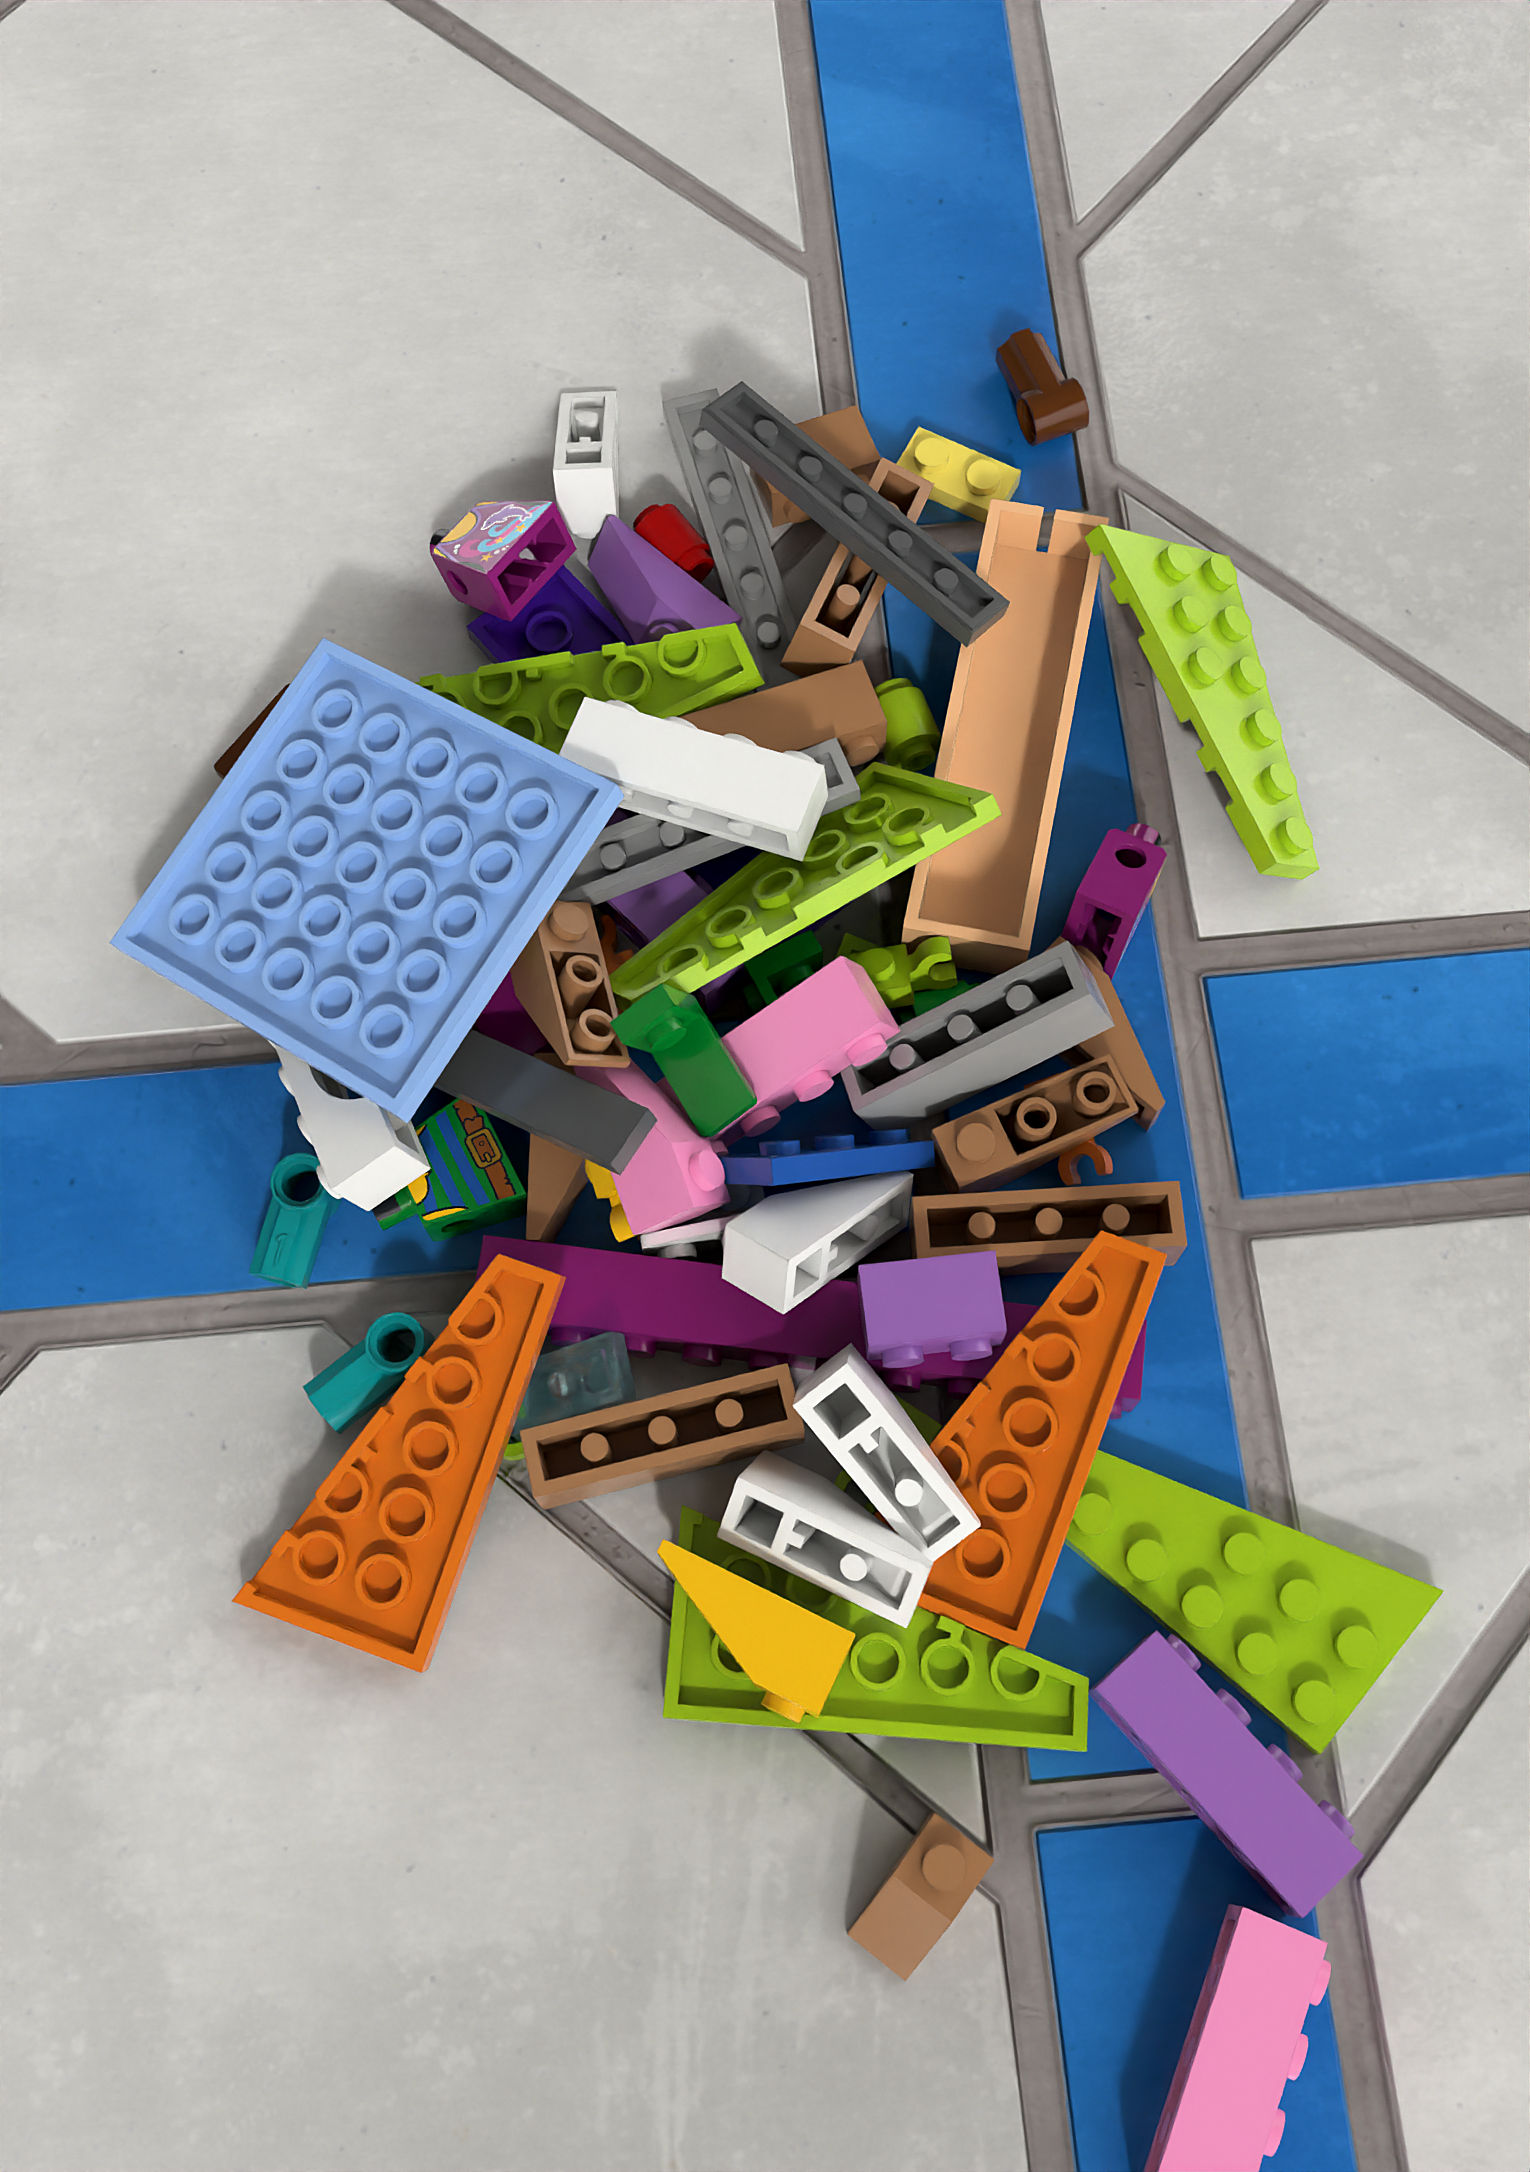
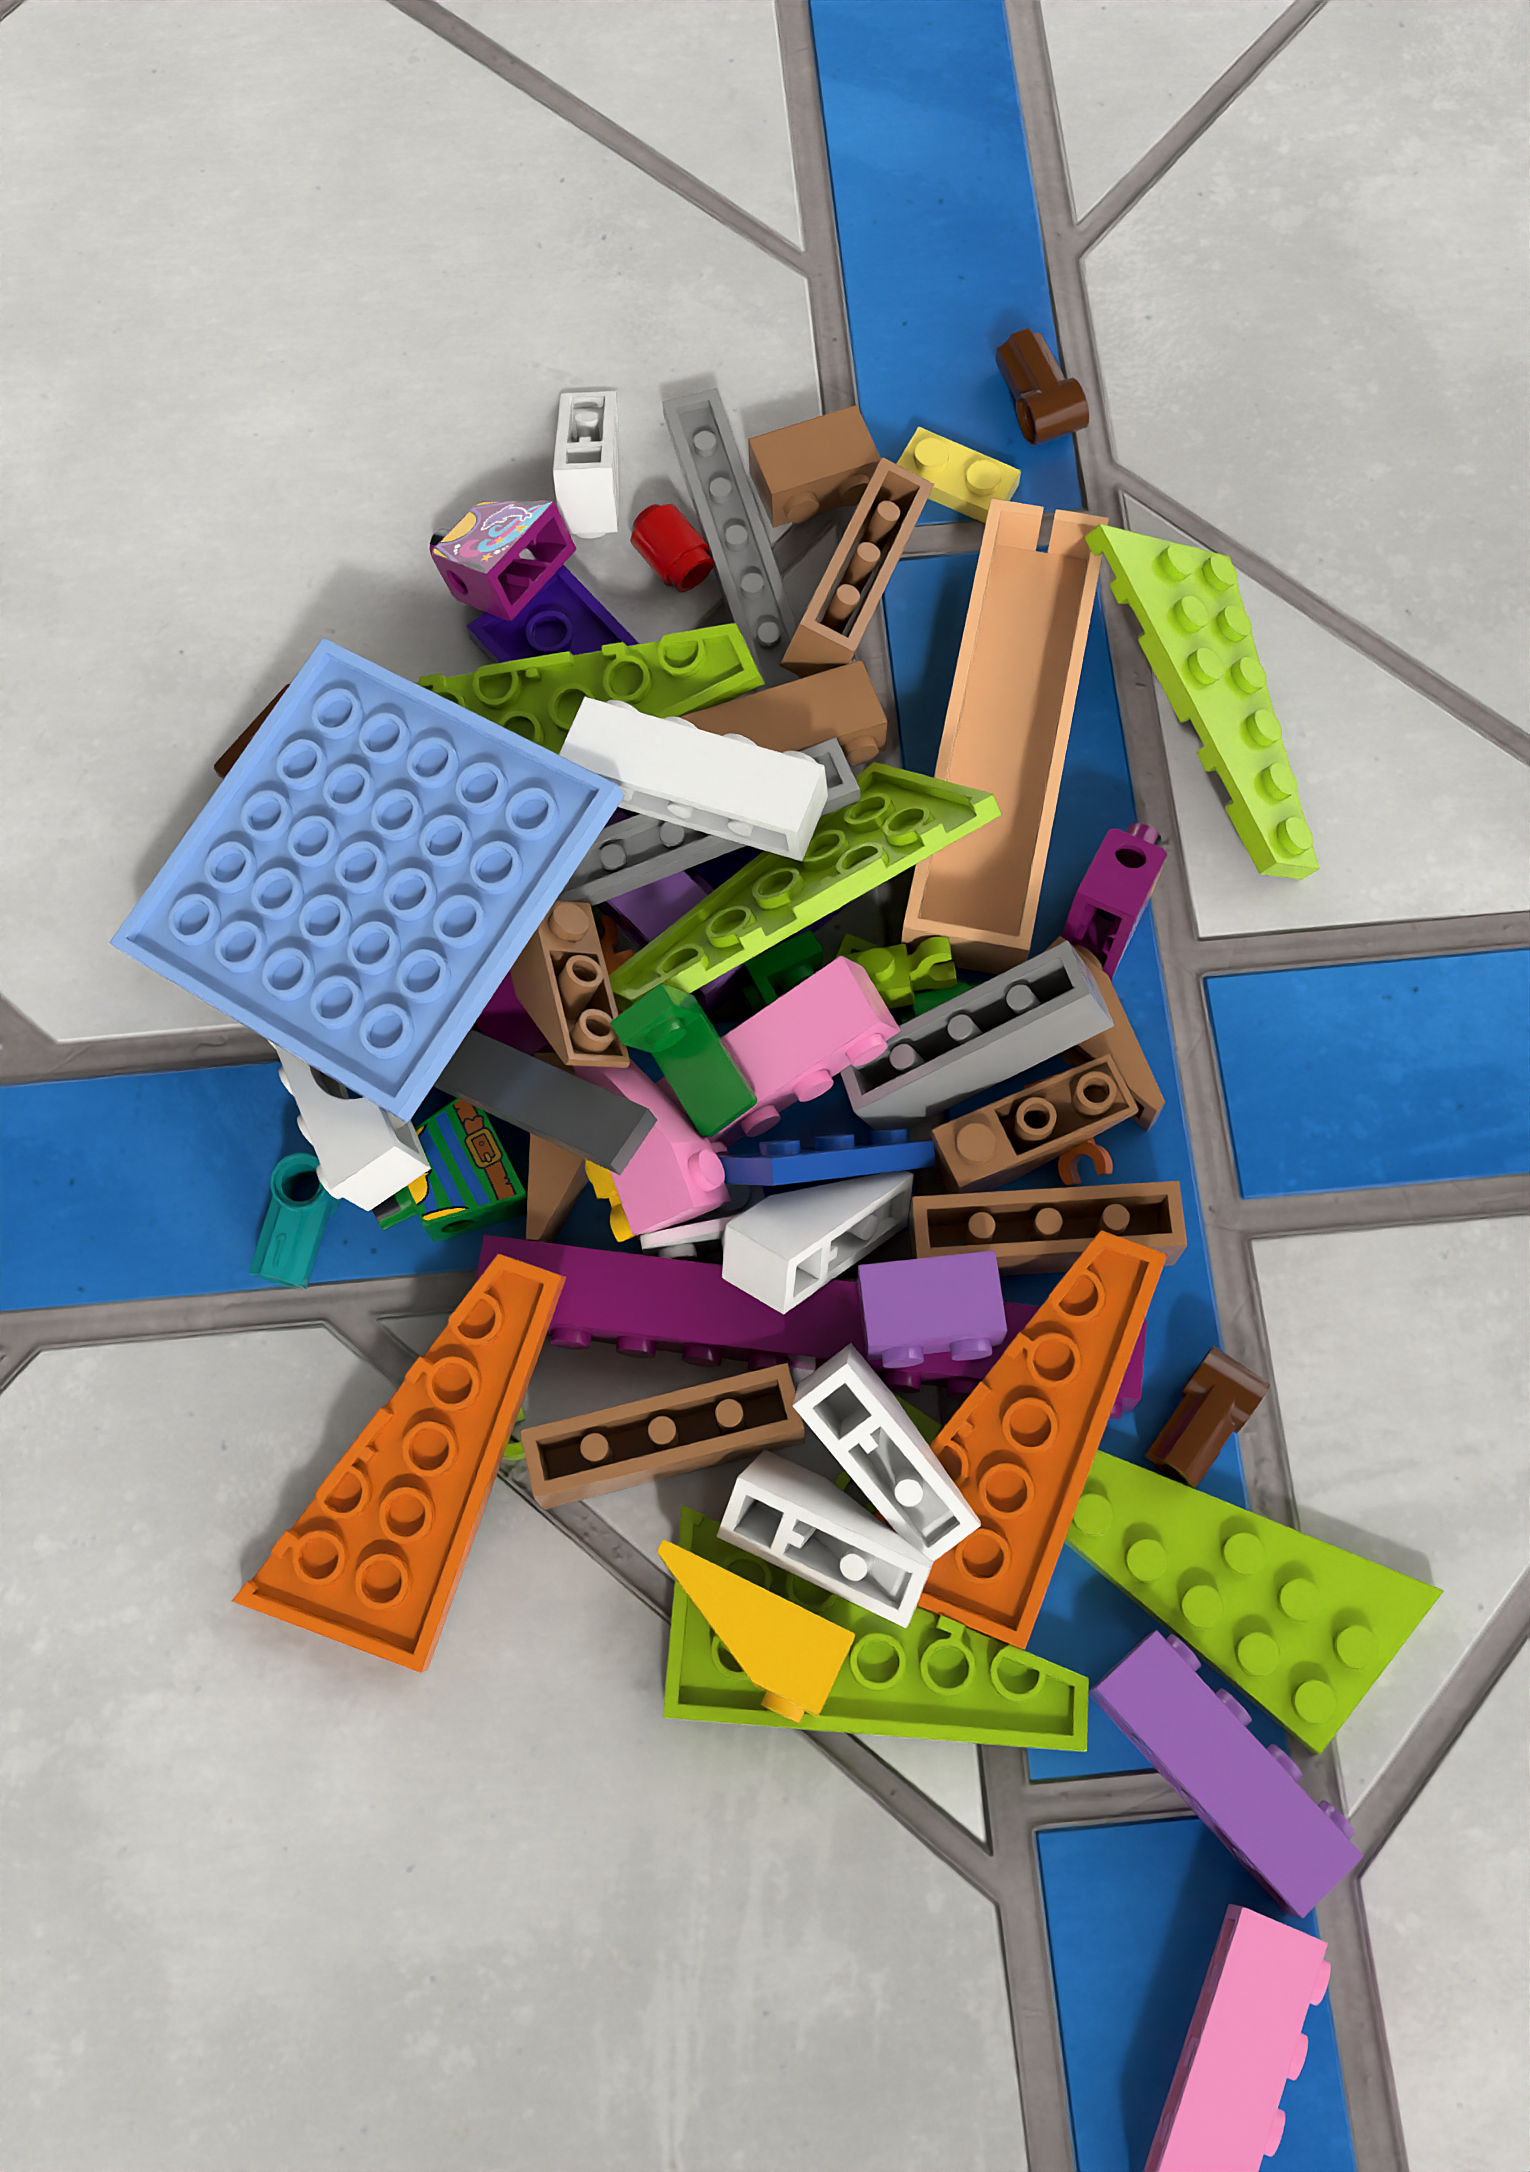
(365, 1372): teal piece -> none
(577, 1382): clear light blue slope -> none
(649, 589): medium lavender slope -> none
(854, 513): dark grey tile -> none
(911, 729): lime brick -> none
(920, 1896): medium nougat slope -> none
(1213, 1406): none -> reddish brown piece

